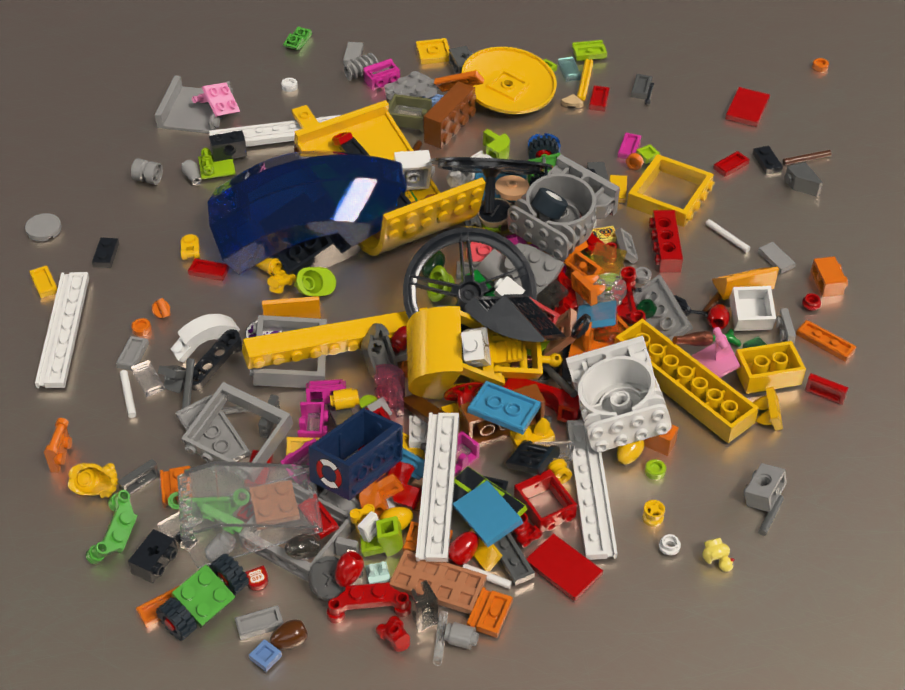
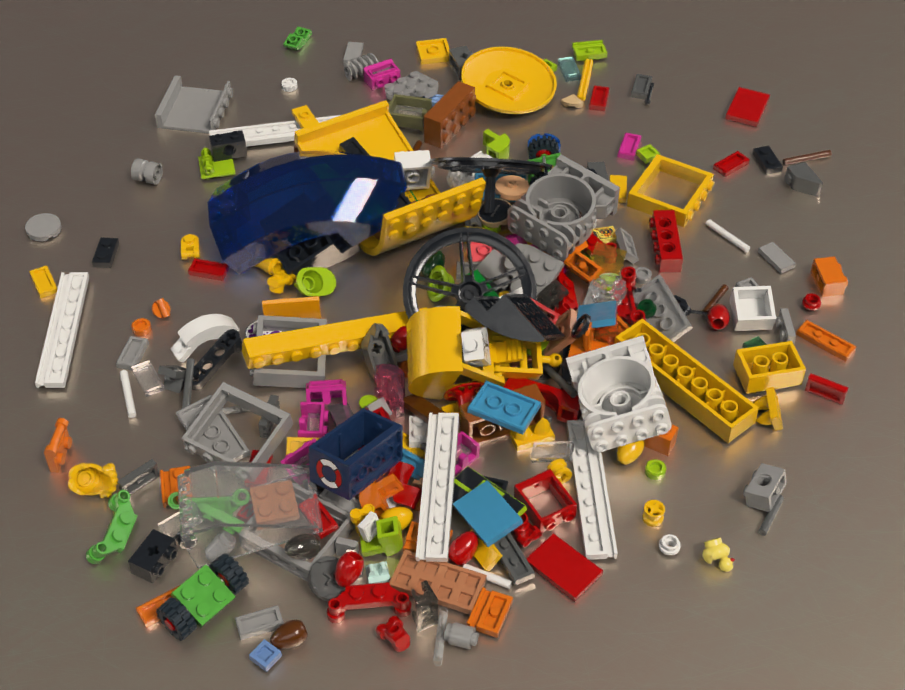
(190, 170): light grey cone -> none
(219, 98): bright pink plate -> none
(257, 578): tile -> none
(341, 138): red tile -> none
(344, 398): yellow brick -> none
(471, 78): orange tile -> none
(507, 286): white brick -> none
(532, 457): black plate -> none
(549, 203): black wheel -> none
(584, 286): orange tile -> none
(634, 161): orange tile -> none
(704, 338): copper piece -> none
(718, 356): bright pink plate -> none
(757, 277): light orange slope -> none
(820, 65): orange tile -> none

